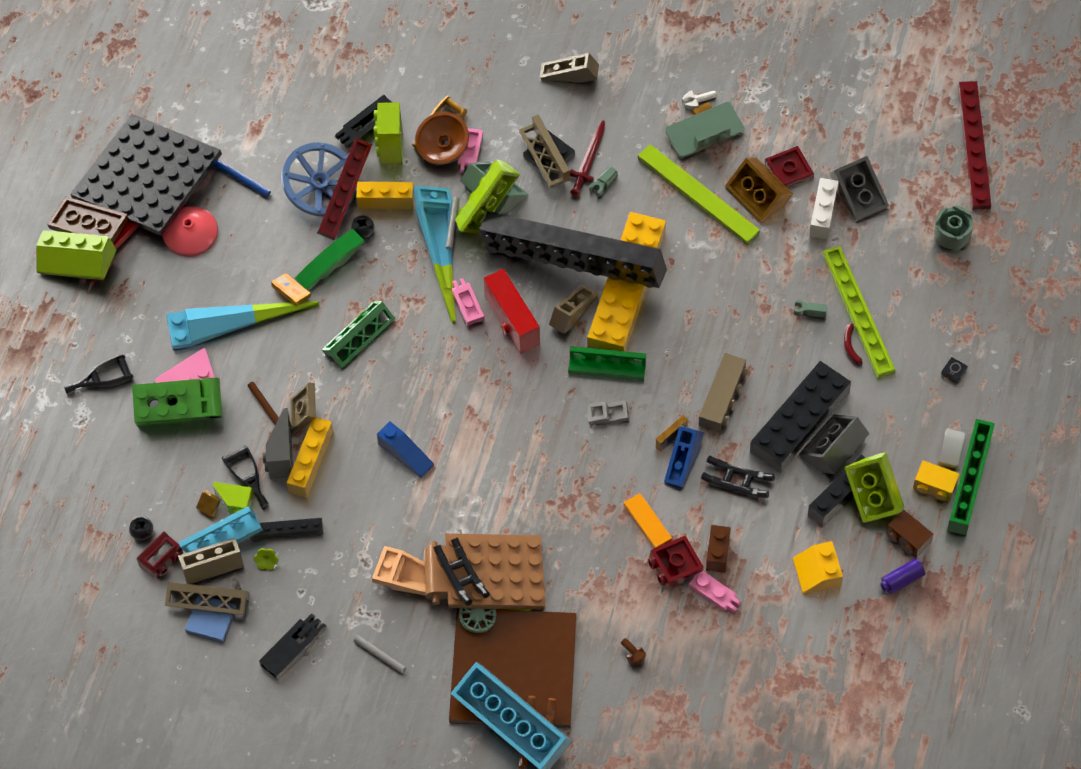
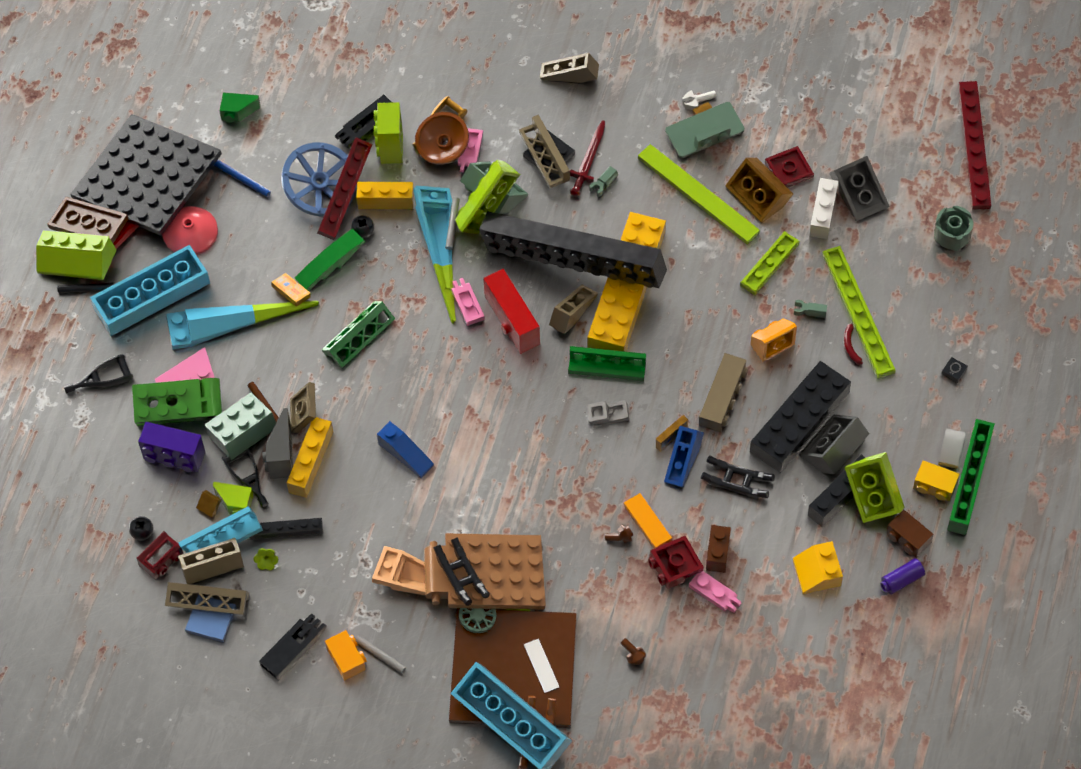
(83, 287): none -> black bar
(150, 290): none -> medium azure brick
(171, 447): none -> dark purple brick
(237, 107): none -> green slope
(241, 425): none -> sand green brick
(345, 654): none -> light orange brick
(541, 665): none -> white sticker
(623, 534): none -> reddish brown plate
(769, 263): none -> lime tile
(774, 338): none -> light orange slope

